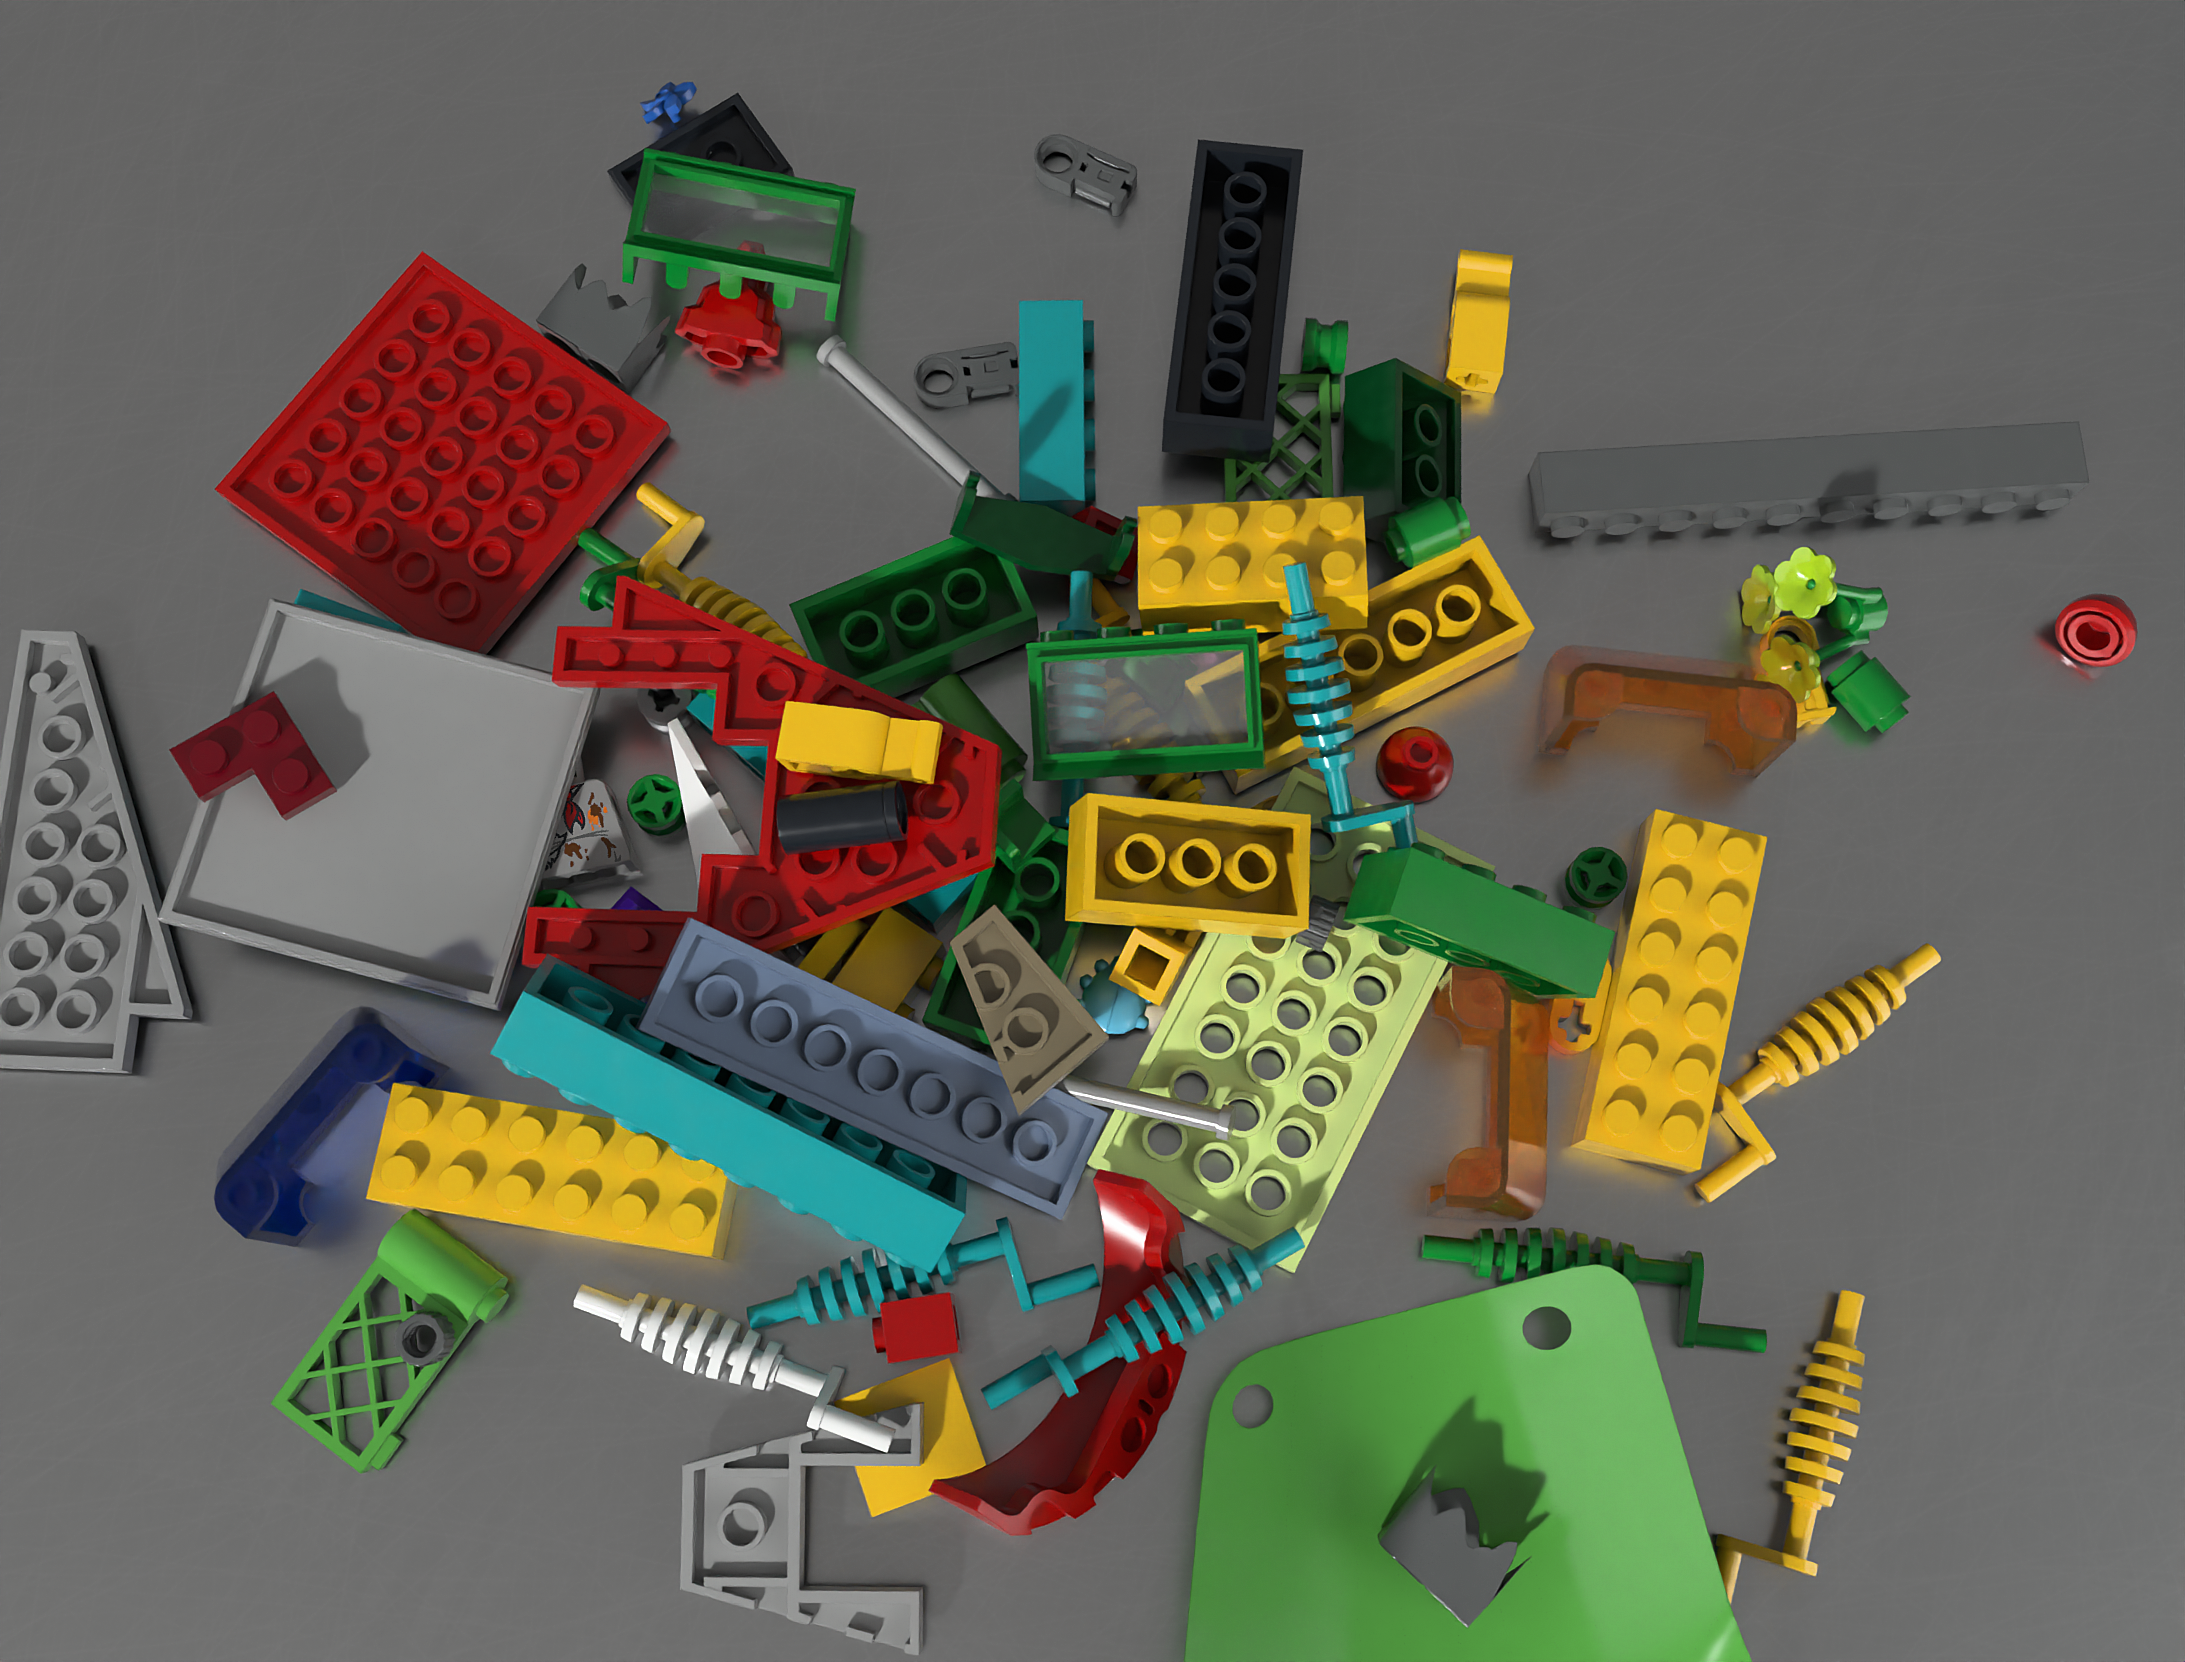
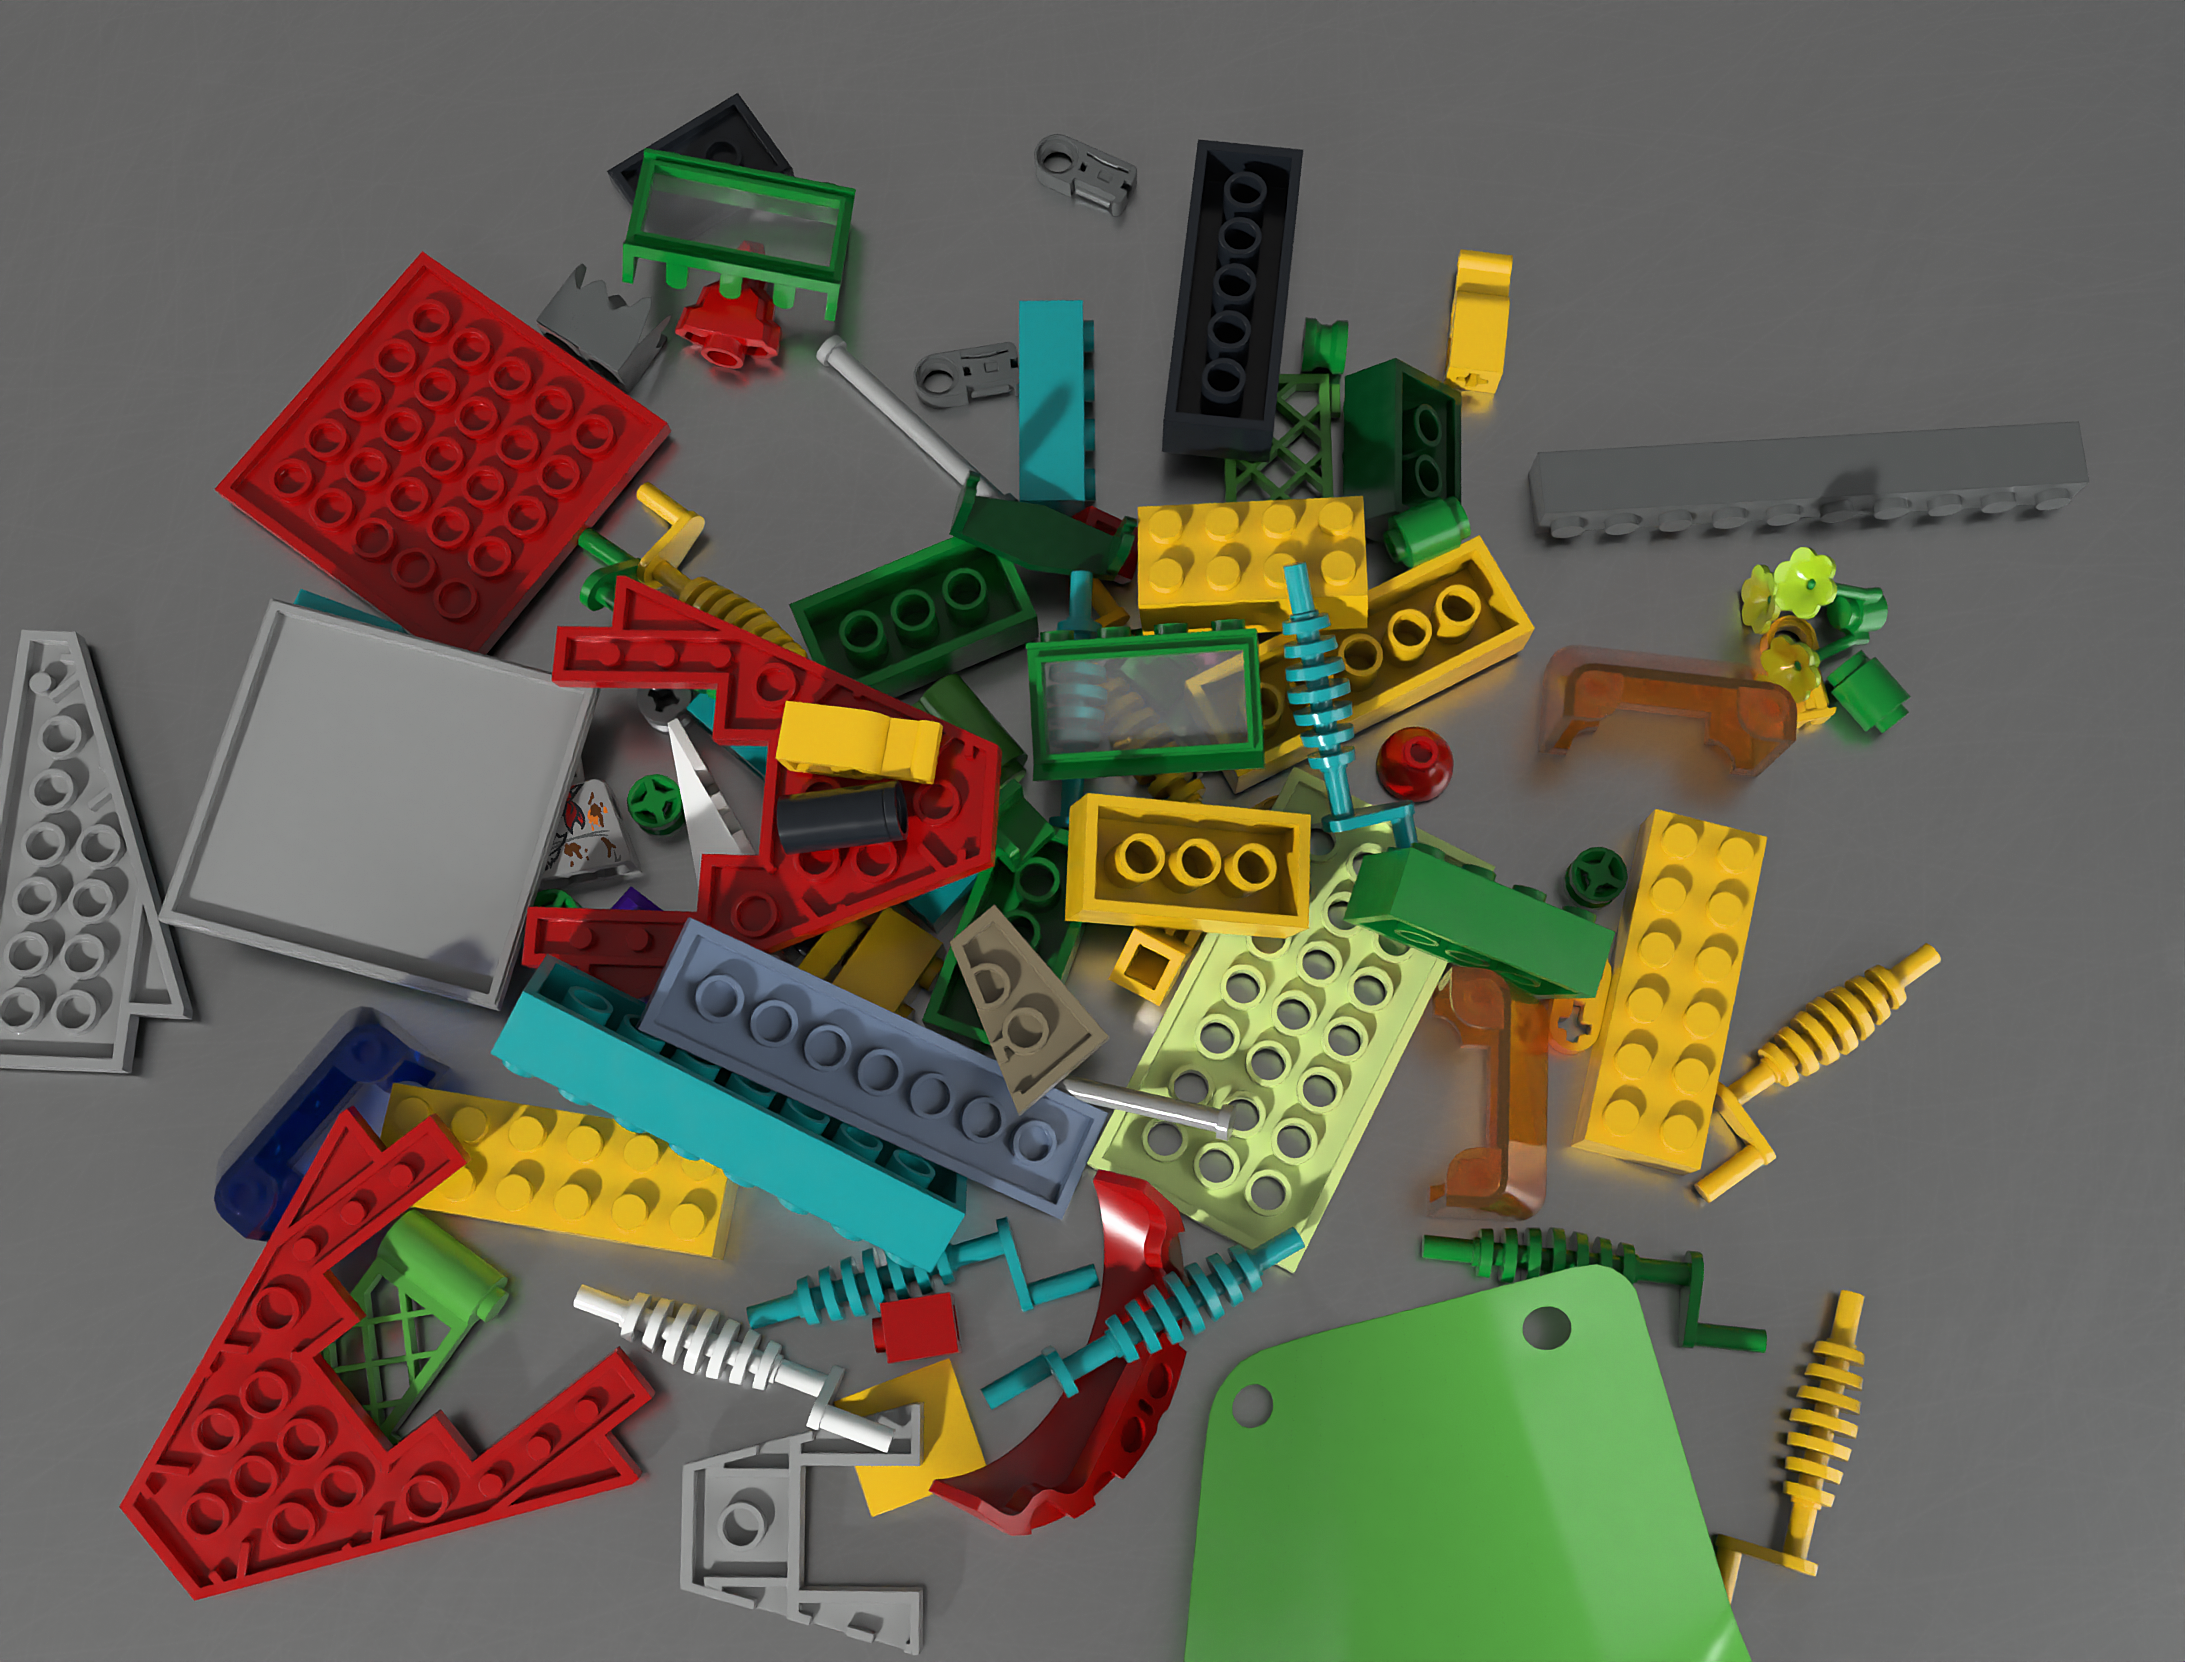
(257, 742): dark red plate -> none
(278, 1460): none -> red wing
(407, 1332): dark grey axle -> none
(670, 100): blue plant -> none
(1110, 1004): medium azure piece -> none
(1321, 919): dark grey axle -> none
(1440, 1548): dark grey piece -> none
(2097, 630): red brick -> none

